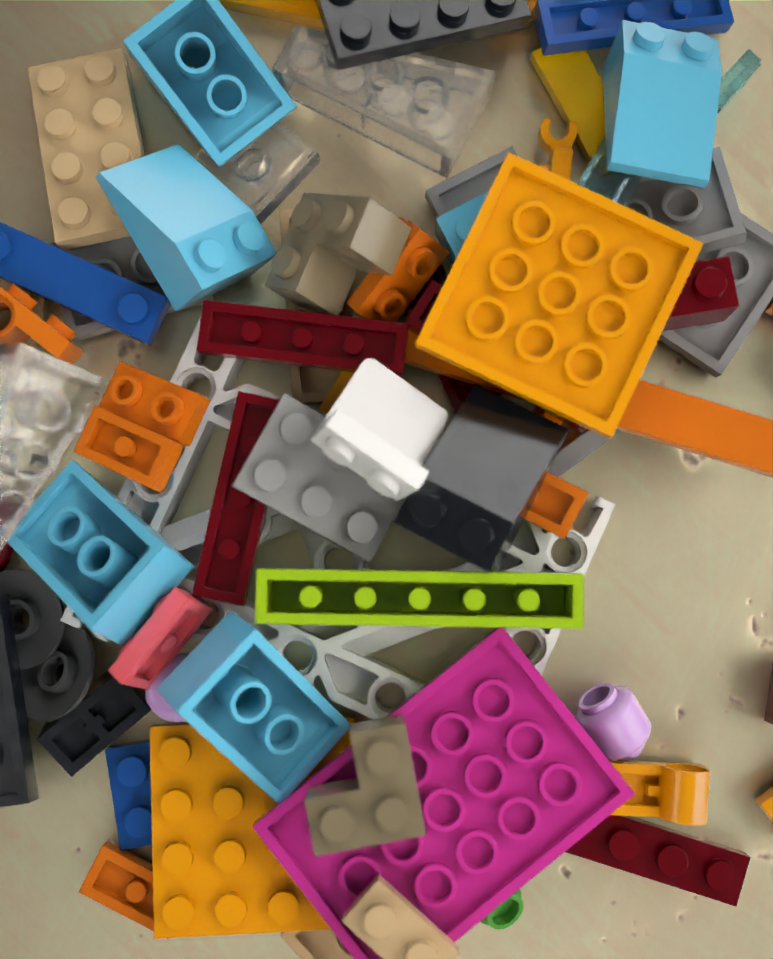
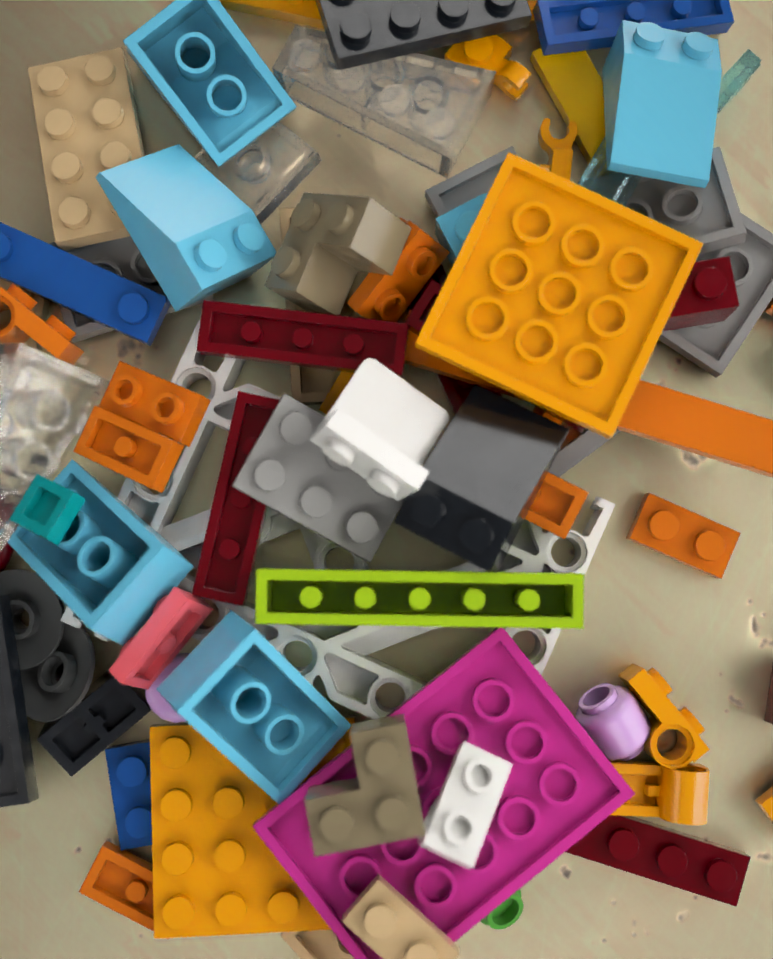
(47, 509): none -> teal plate
(465, 805): none -> white plate
(493, 54): none -> light orange plate
(652, 694): none -> light orange plate
(683, 535): none -> orange plate

